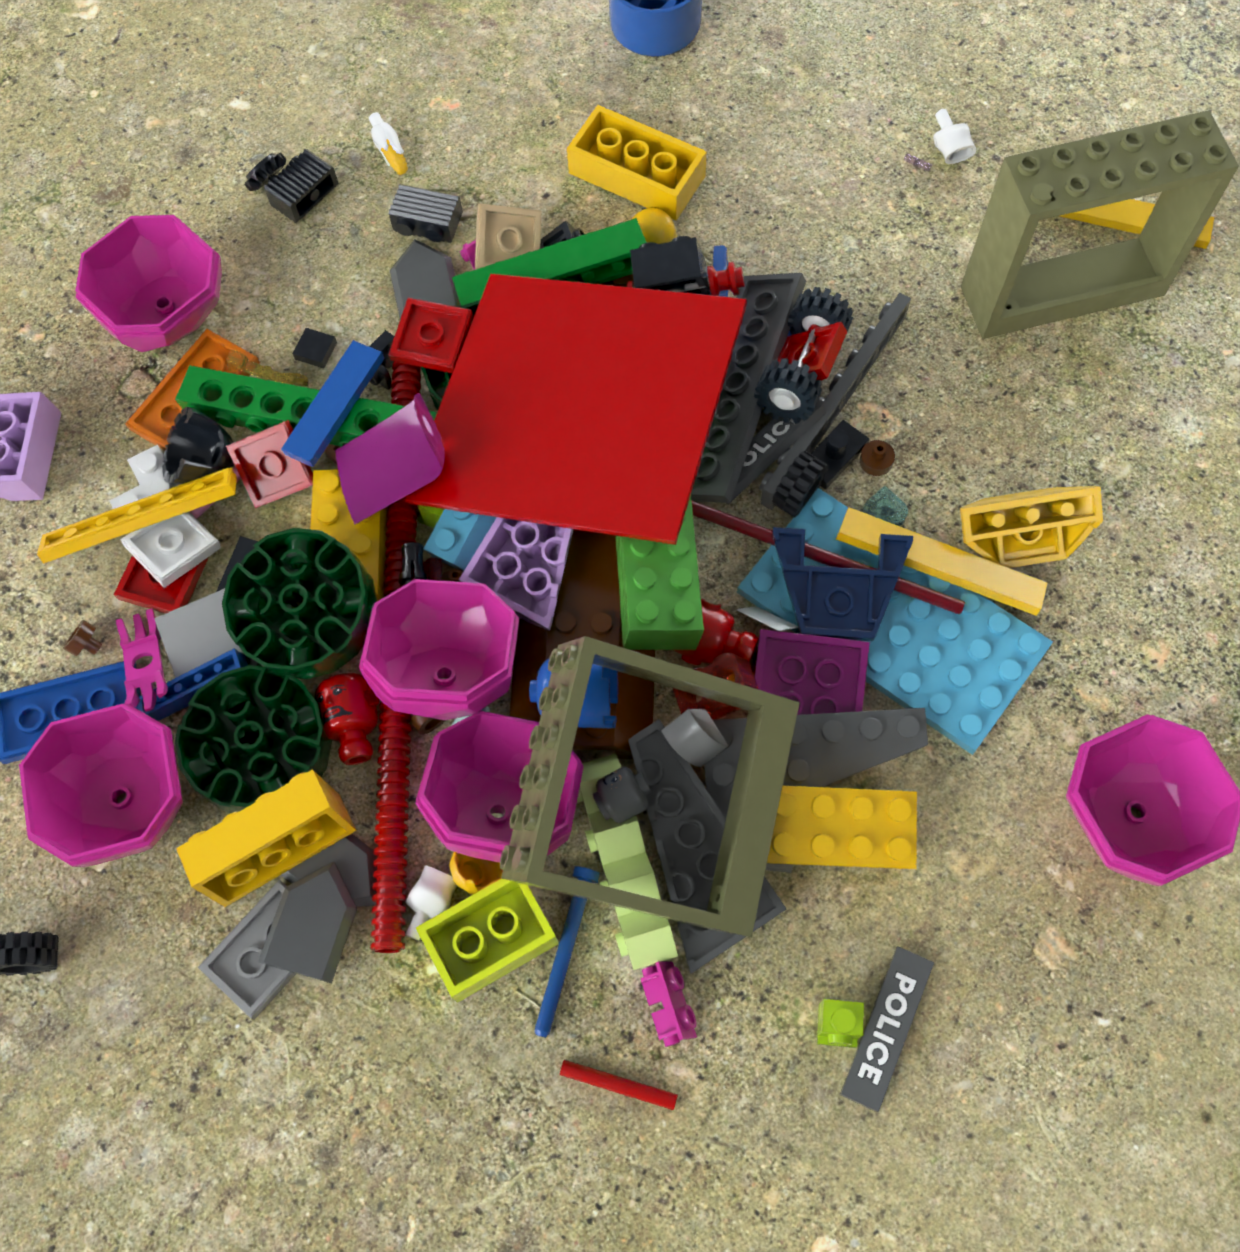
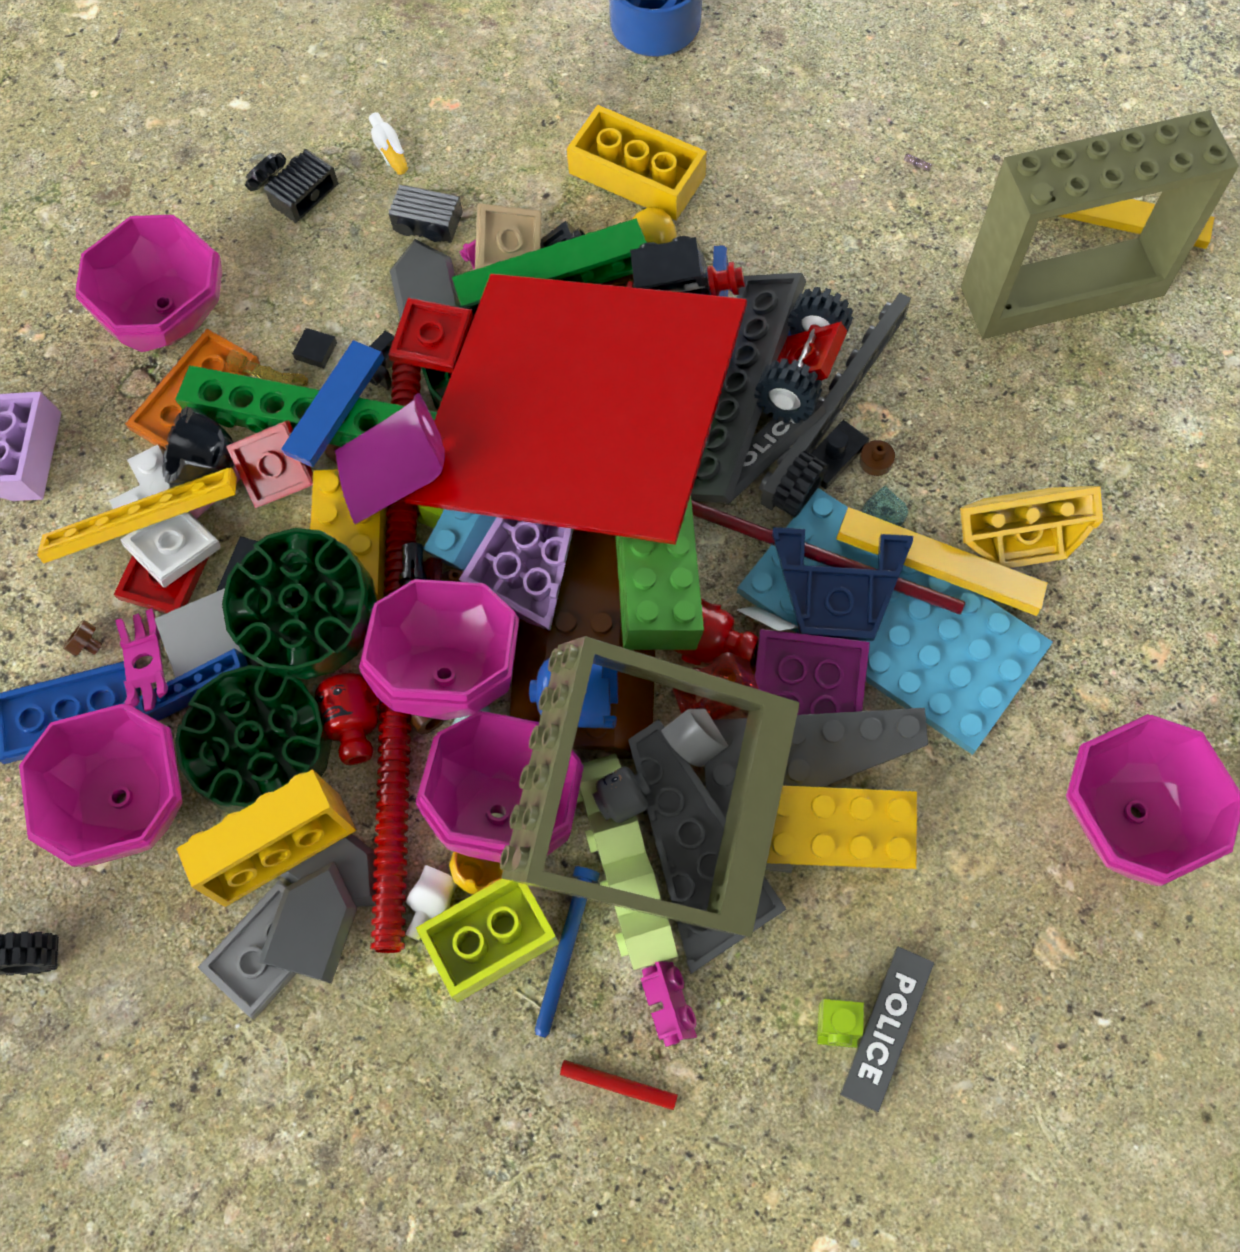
(953, 140): white piece -> none

